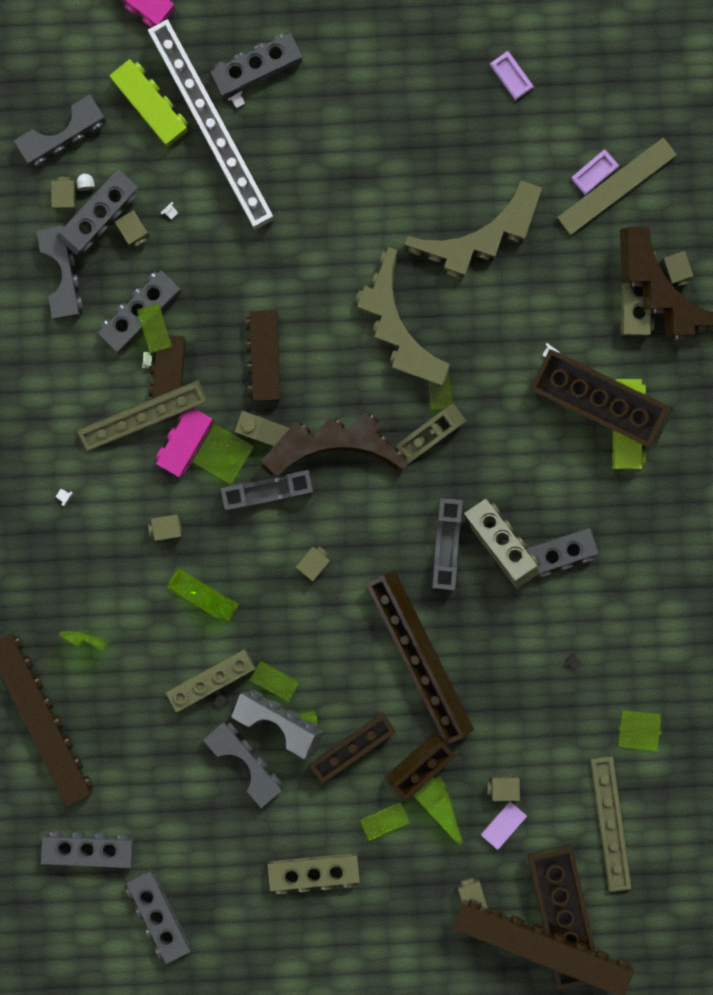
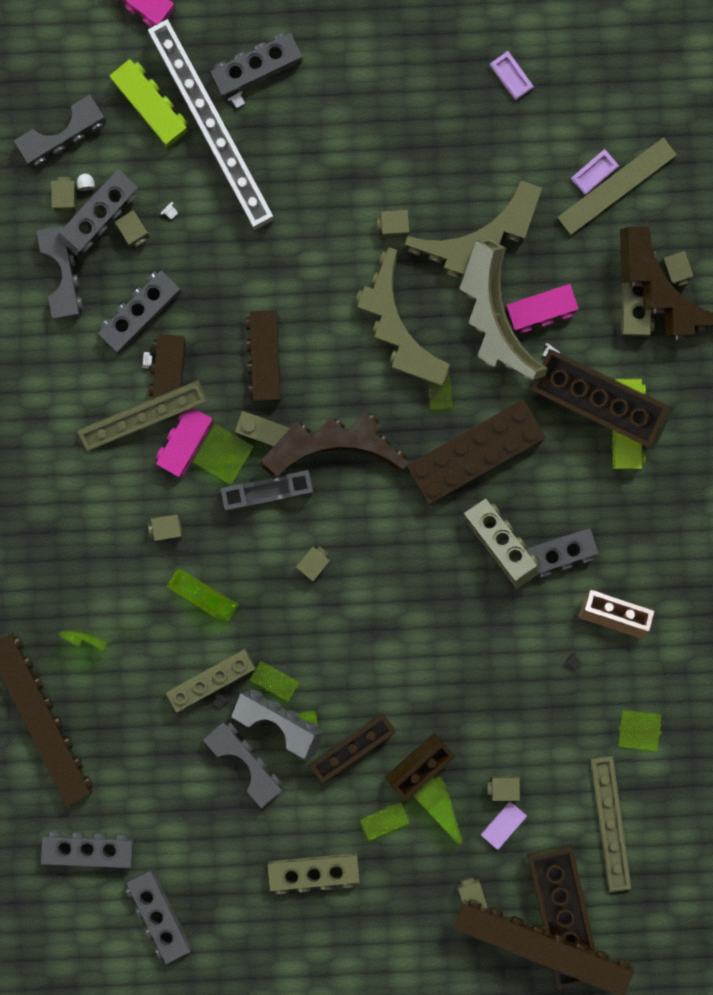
(64, 496): white piece -> none
(154, 328): clear neon green tile -> none
(393, 223): none -> olive brick
(420, 657): dark brown brick -> none
(431, 433): olive slope -> none
(447, 544): dark grey arch -> none
(475, 451): none -> dark brown brick
(489, 316): none -> olive arch
(541, 309): none -> dark pink brick
(616, 614): none -> medium nougat brick

